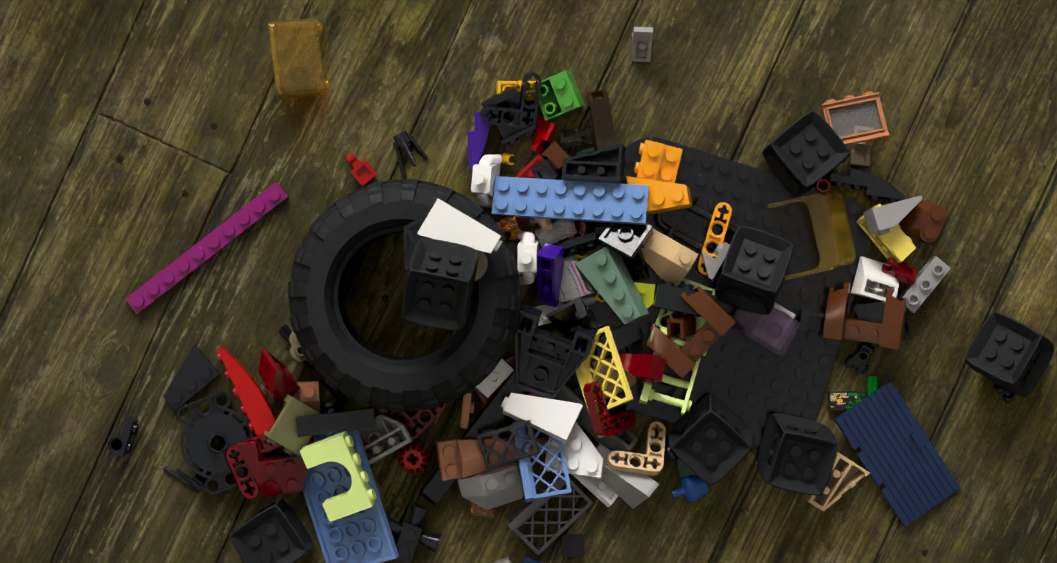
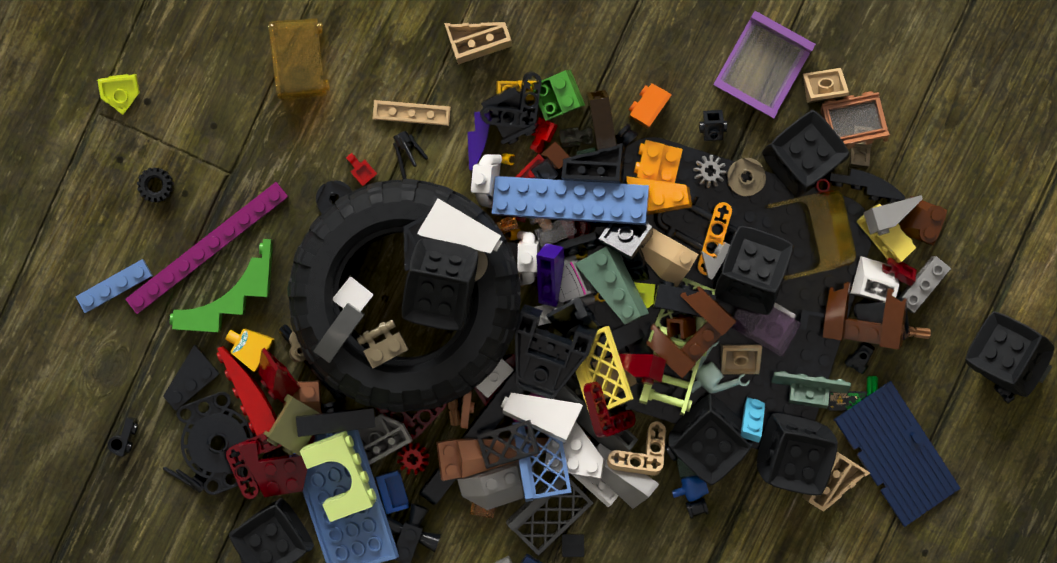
(114, 286): none -> medium blue plate
(119, 91): none -> neon yellow plate
(166, 185): none -> black tyre
(248, 346): none -> yellow torso
(252, 283): none -> bright green arch
(330, 189): none -> black plate
(339, 332): none -> dark grey slope
(352, 293): none -> white sticker
(386, 349): none -> dark tan plate
(392, 491): none -> blue panel
(411, 113): none -> tan tile
(454, 413): none -> medium nougat piece
(477, 40): none -> tan wedge
(626, 135): none -> black wheel
(641, 44): light grey slope -> none
(649, 106): none -> orange slope
(697, 508): none -> black bush
(704, 175): none -> light grey gear
(709, 377): none -> light aqua piece
(713, 129): none -> black brick
(740, 358): none -> tan slope
(743, 166): none -> dark tan plate
(752, 419): none -> medium azure plate
(764, 64): none -> clear piece
(810, 390): none -> sand green bracket
(825, 85): none -> tan slope
(920, 332): none -> medium nougat piece

